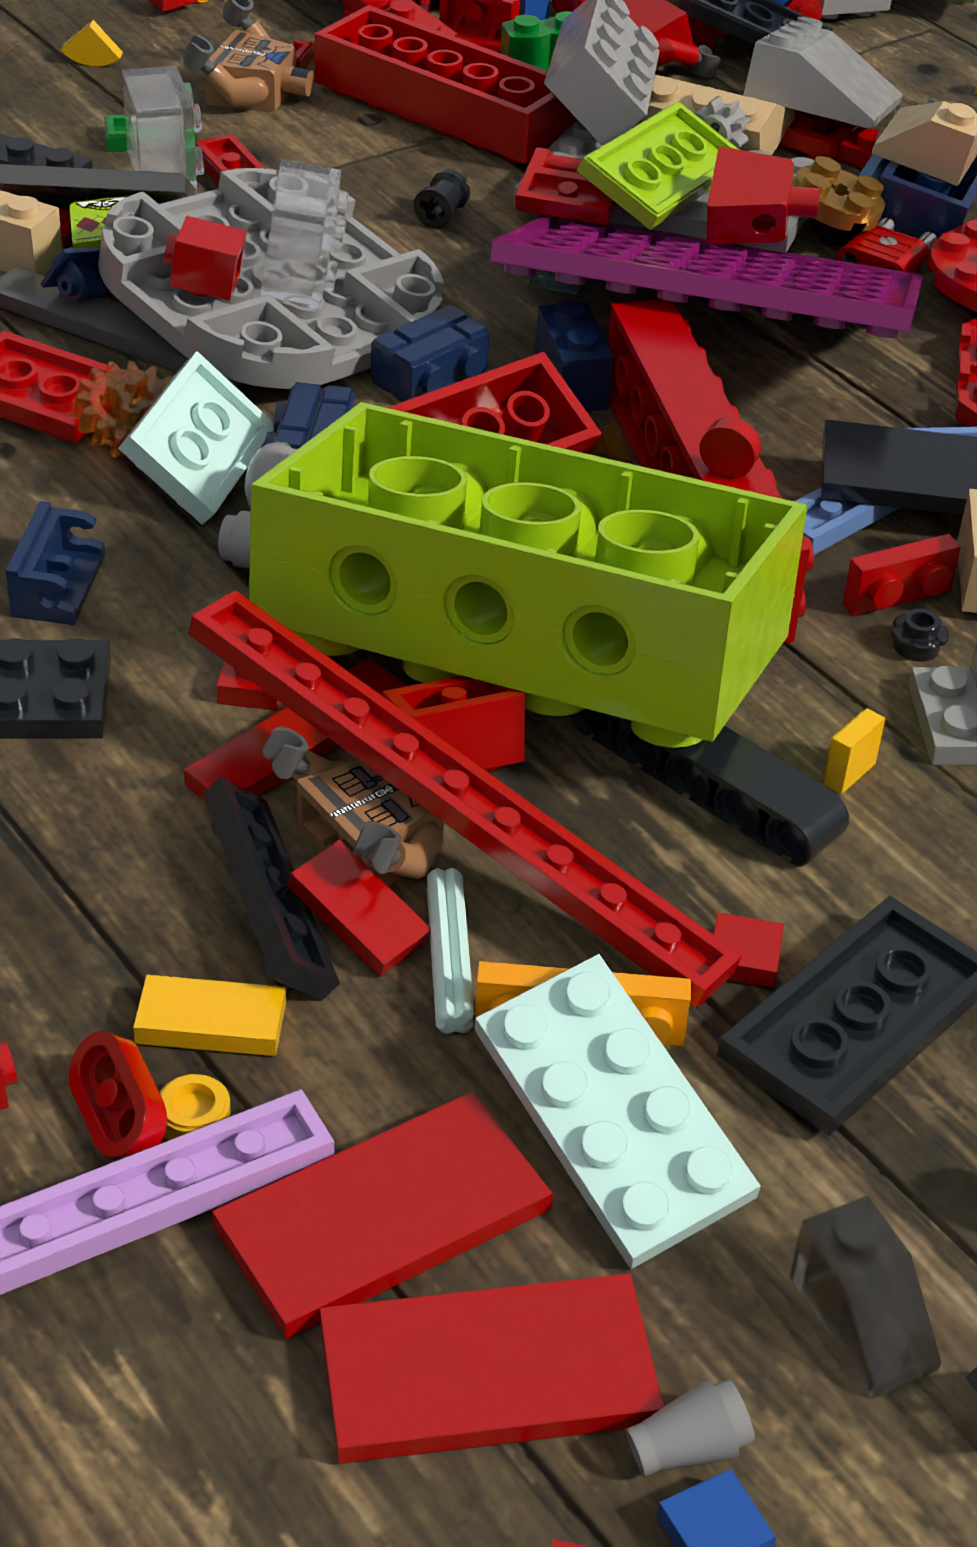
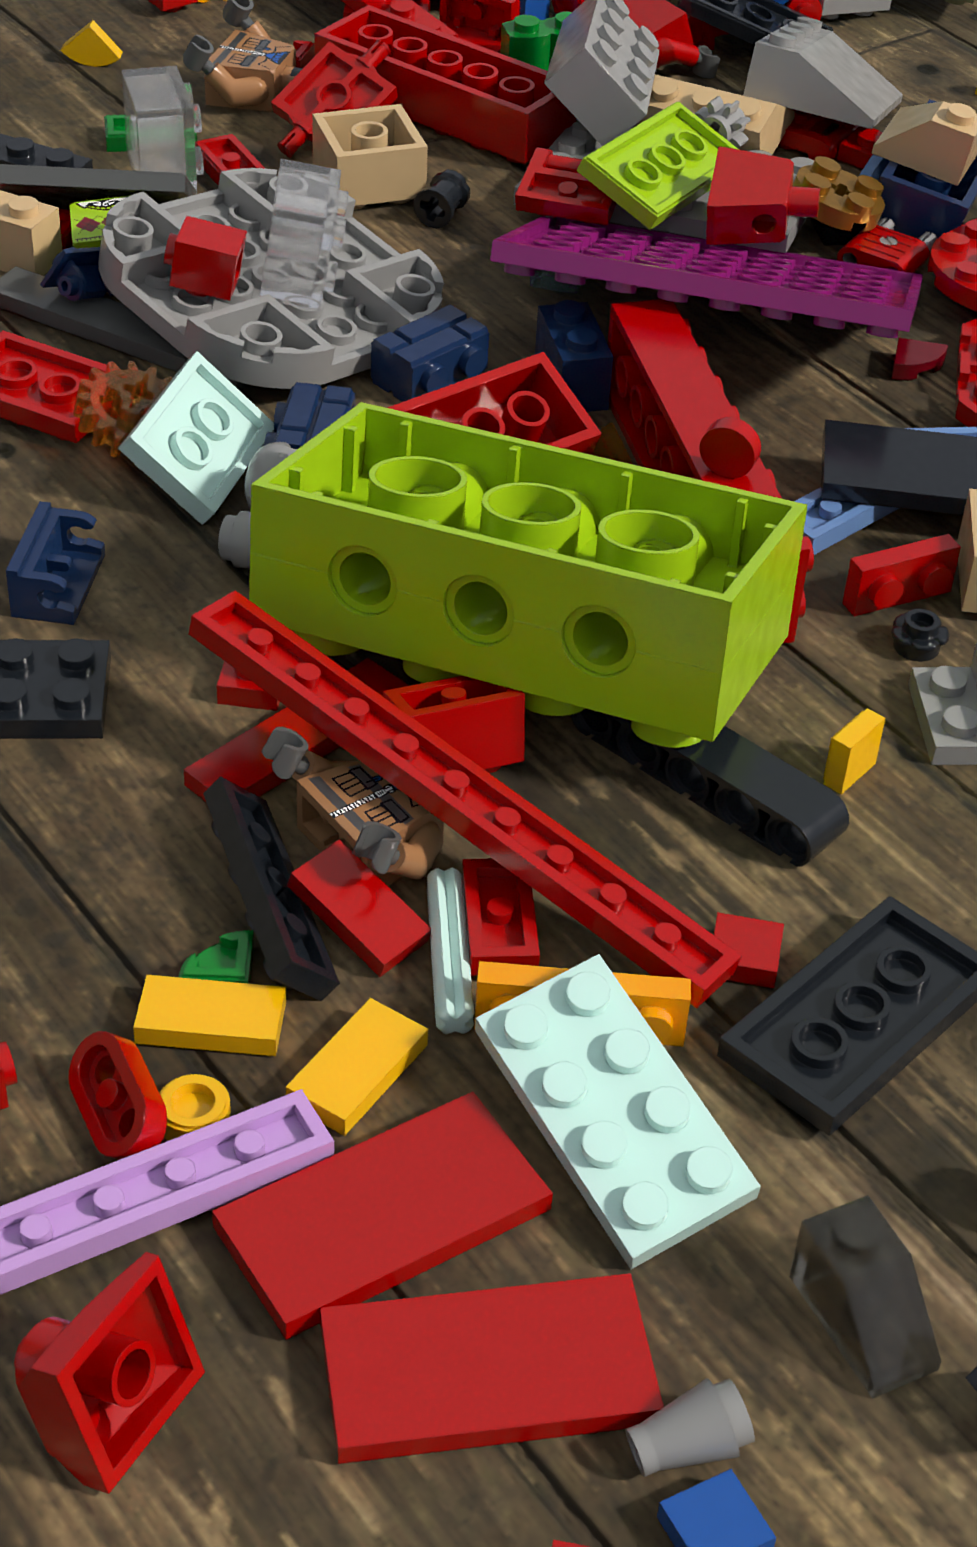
(109, 1374): none -> red slope
(224, 961): none -> green tile
(330, 84): none -> red plate
(359, 1064): none -> yellow tile
(375, 150): none -> tan brick
(498, 915): none -> red plate
(916, 357): none -> dark red tile

